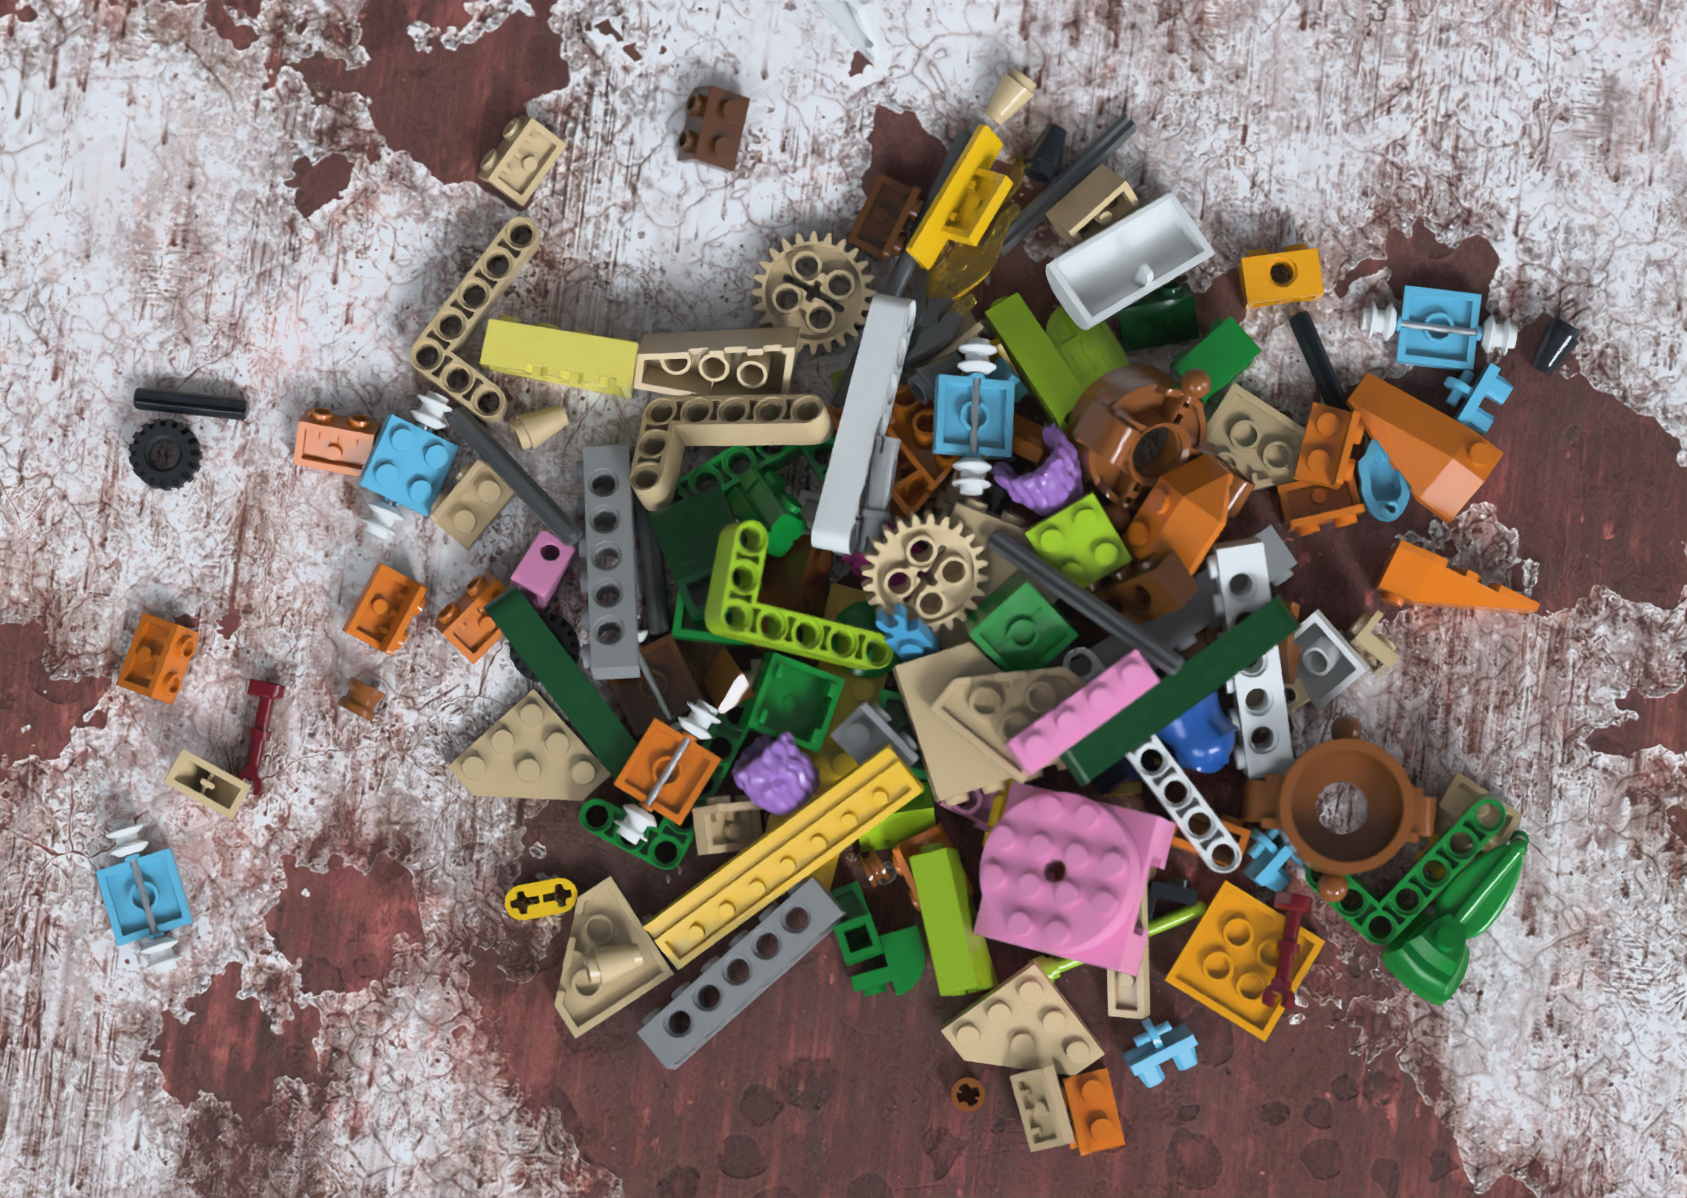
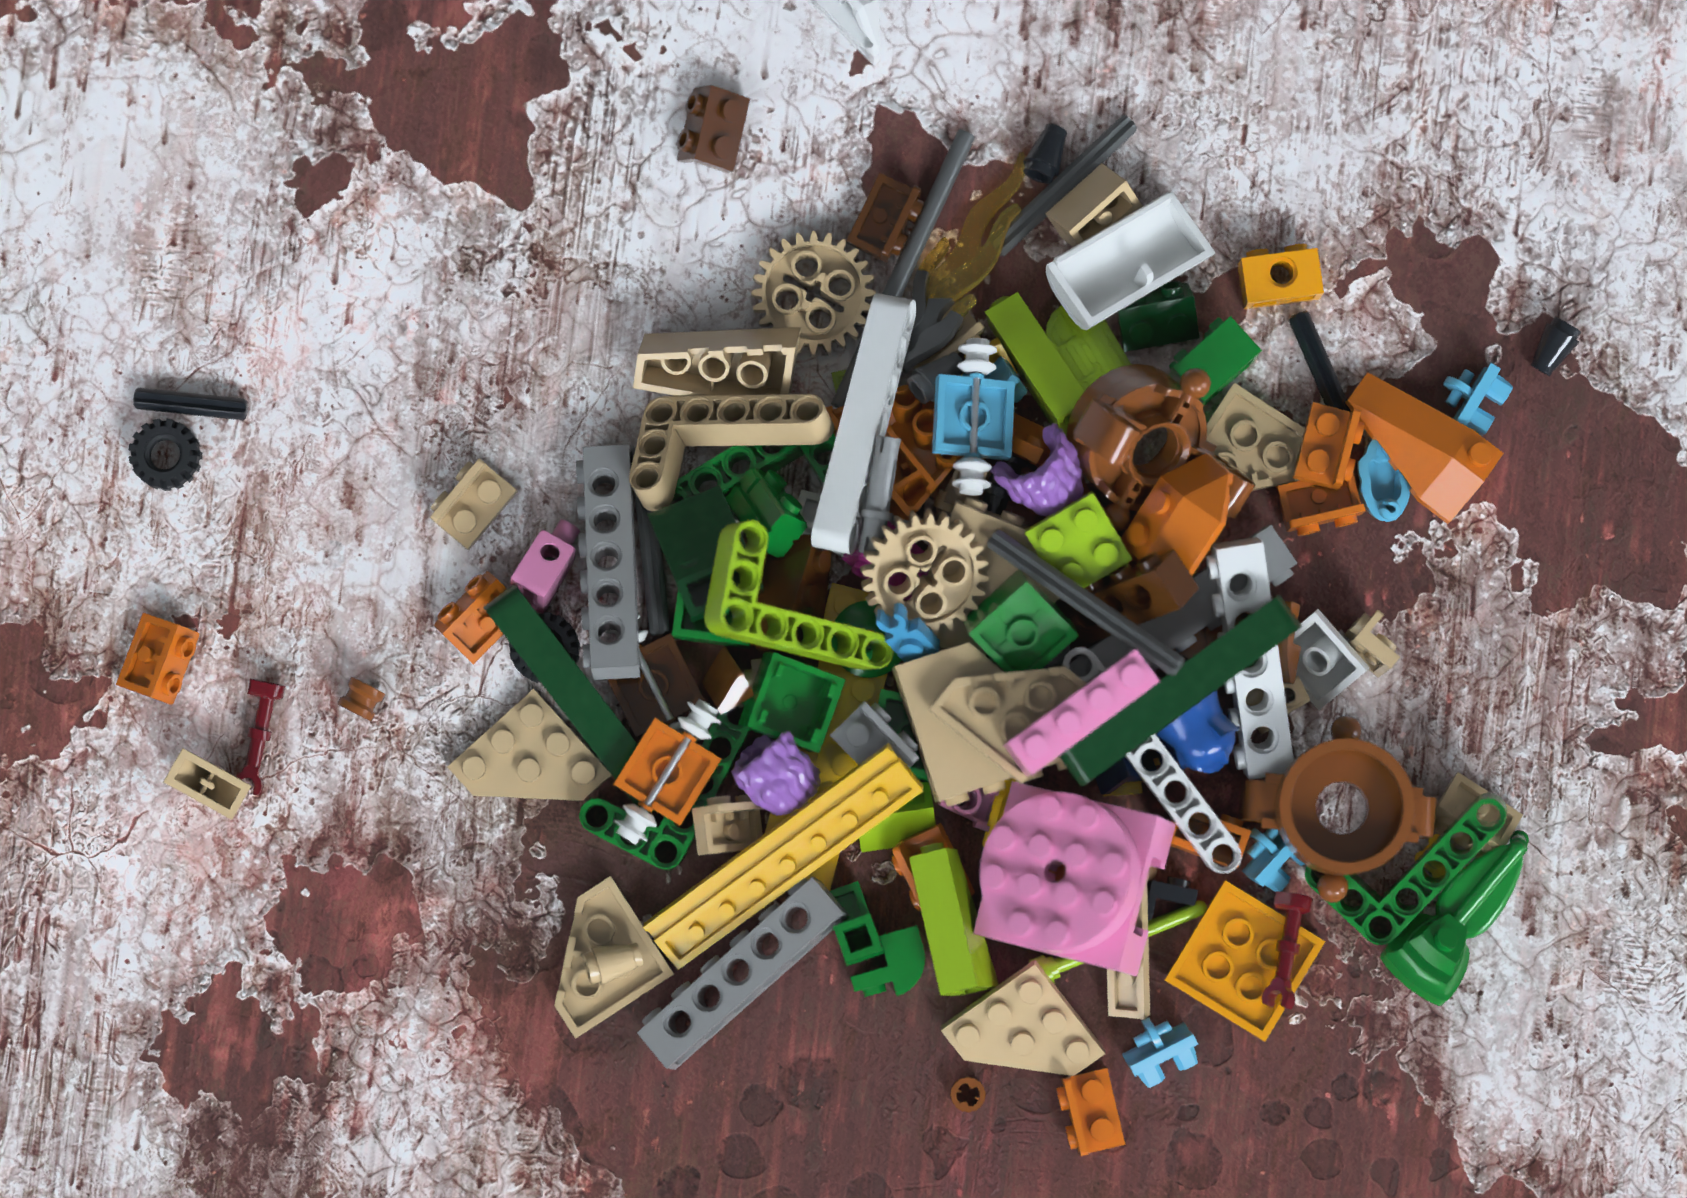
(144, 896): medium azure plate -> none
(334, 441): bracket -> none
(385, 609): orange bracket -> none
(407, 465): medium azure plate -> none
(471, 318): tan beam -> none
(514, 476): dark grey axle -> none
(521, 158): tan bracket -> none
(538, 426): tan cone -> none
(543, 908): yellow beam -> none
(560, 356): light yellow wedge -> none
(873, 868): dark orange bush -> none
(964, 201): yellow bracket -> none
(1009, 96): tan cone -> none
(1042, 1108): tan bracket -> none
(1422, 579): orange wedge -> none
(1438, 328): medium azure plate -> none

